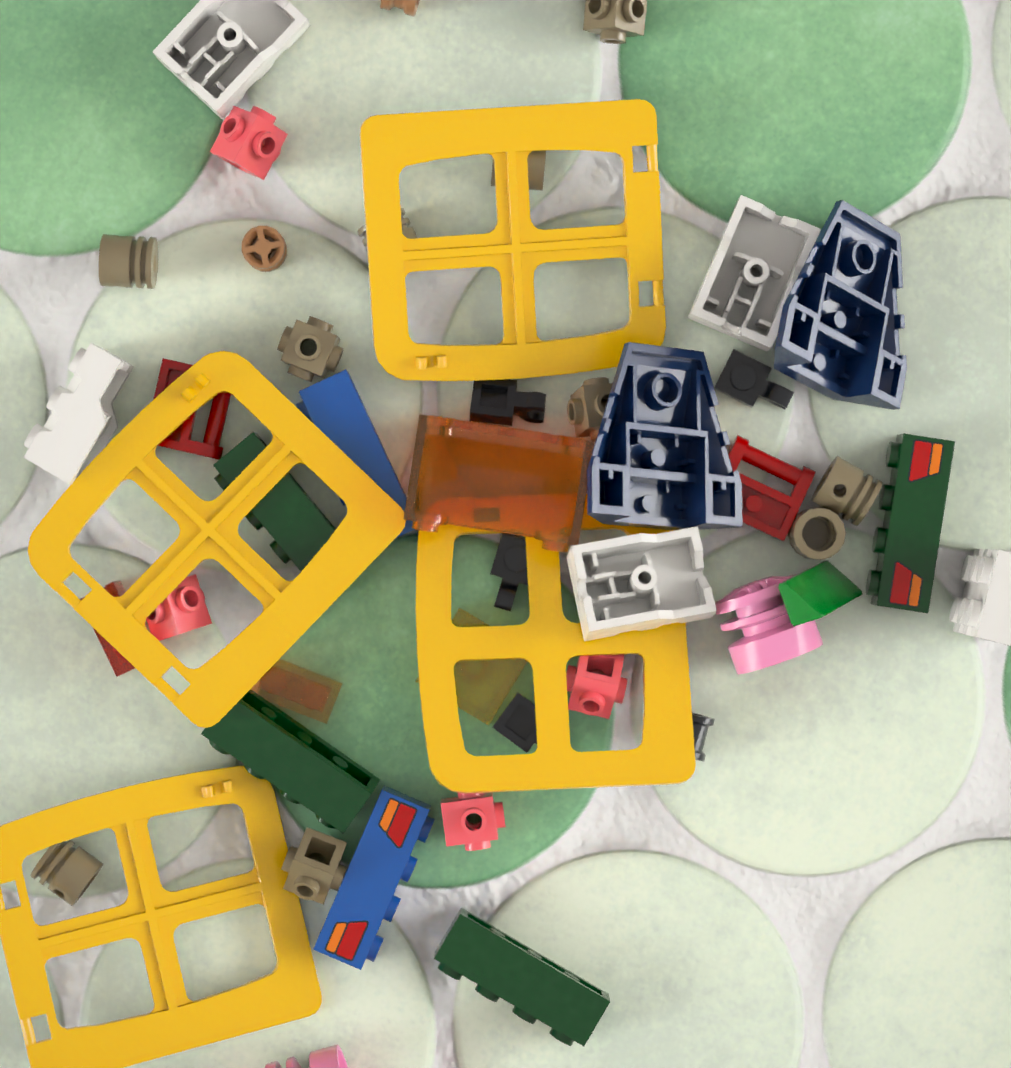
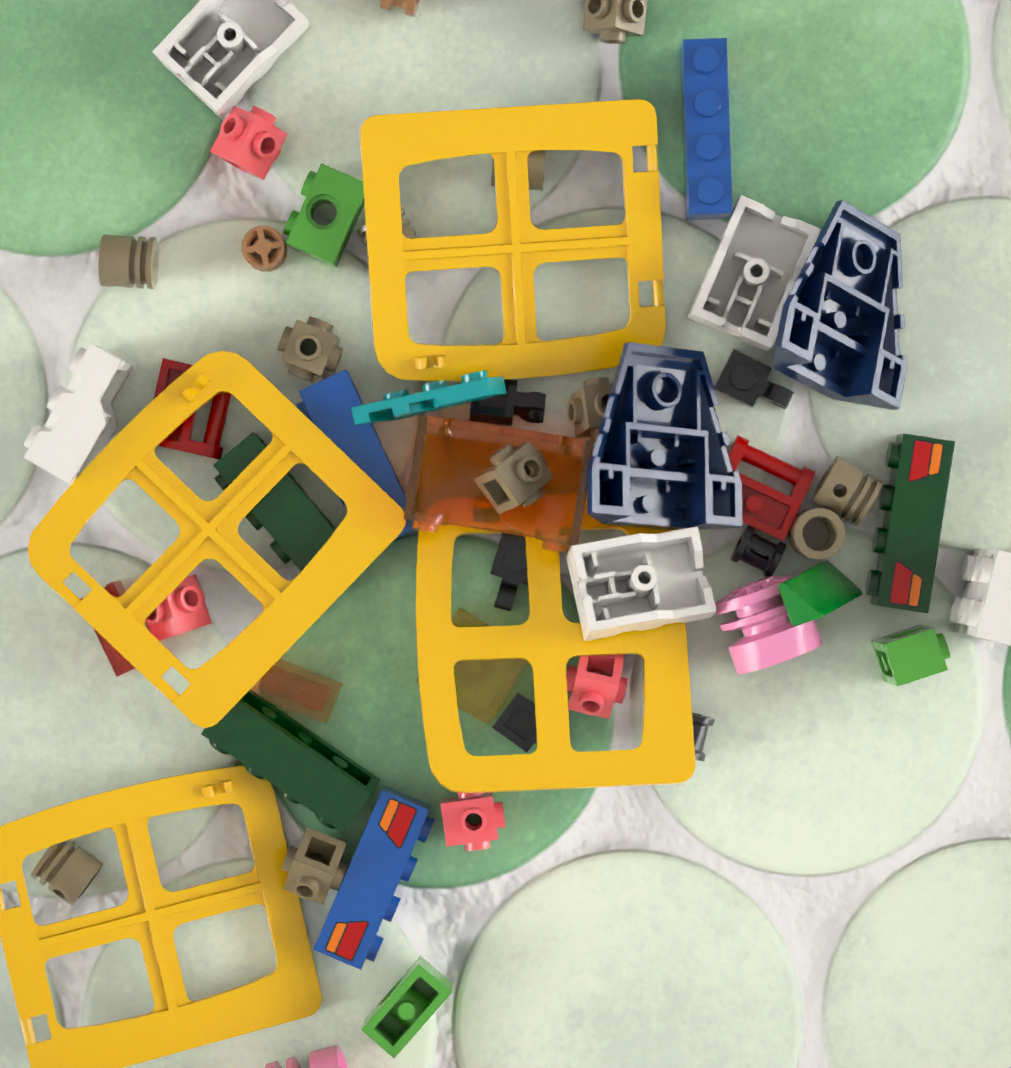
(326, 241): none -> bright green brick
(407, 1007): none -> bright green brick
(434, 397): none -> teal wing
(514, 477): none -> dark tan brick
(522, 978): dark green brick -> none
(706, 129): none -> blue brick
(764, 563): none -> black bush
(911, 654): none -> bright green brick

